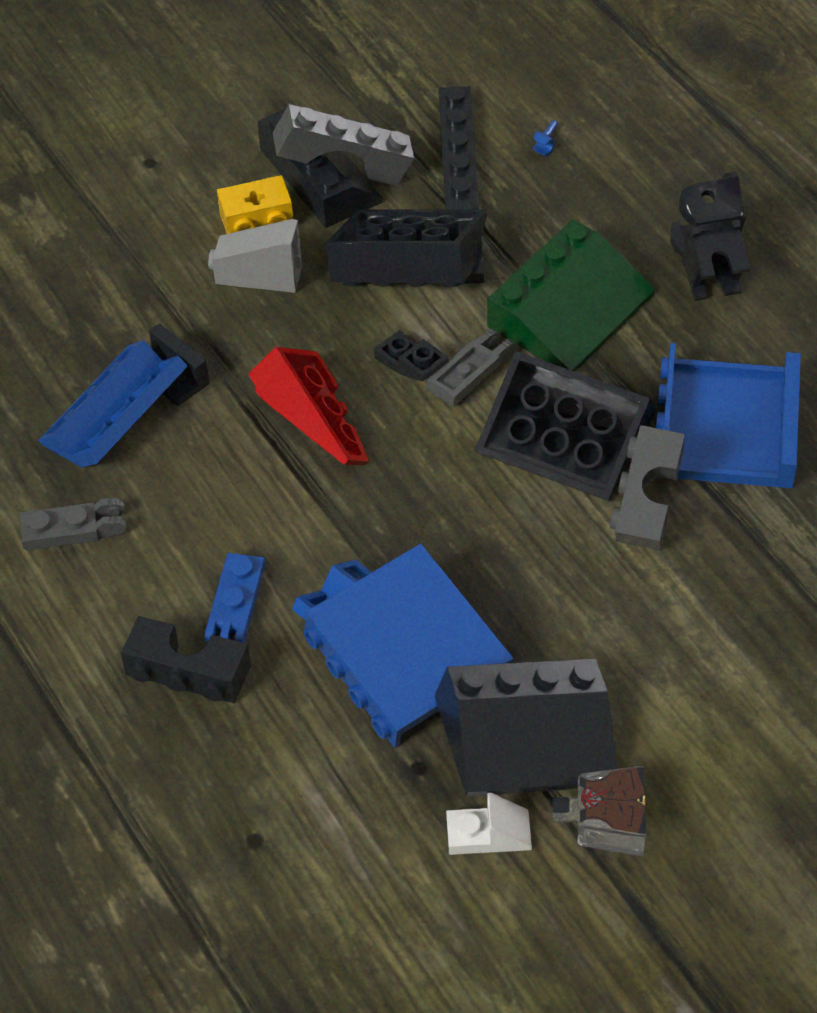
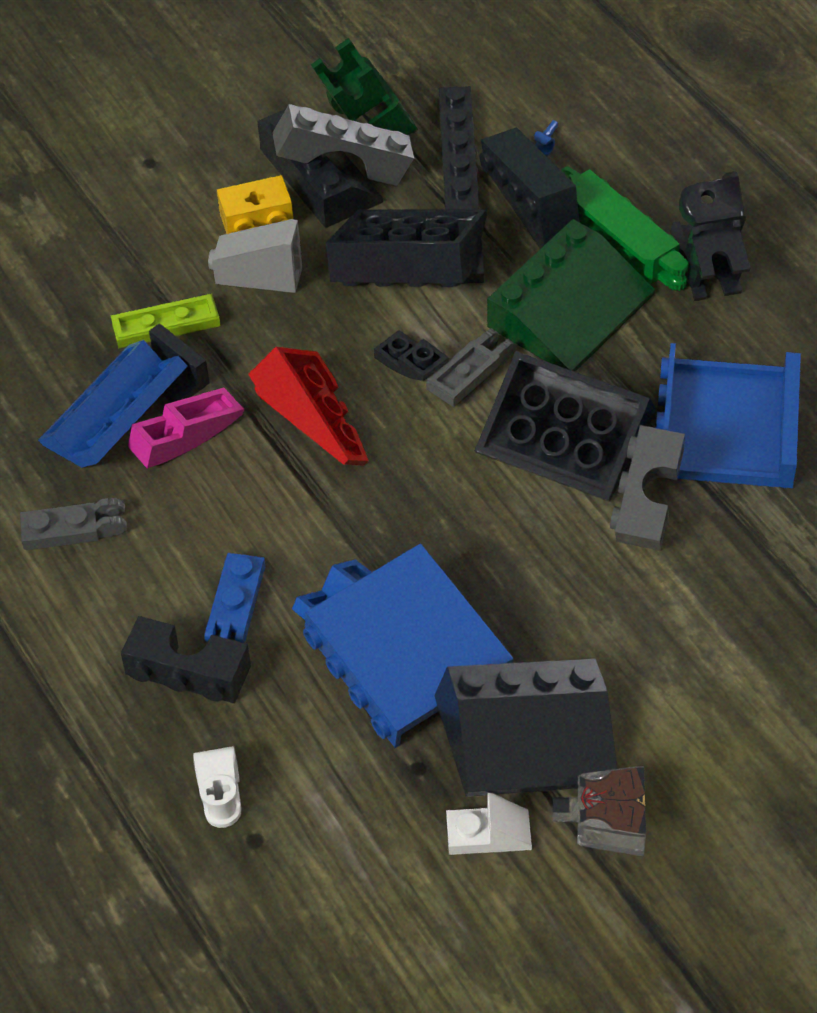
(177, 317): none -> lime tile
(183, 426): none -> dark pink slope
(218, 785): none -> white piece
(357, 87): none -> dark green piece
(530, 183): none -> black wedge
(629, 231): none -> green hinge

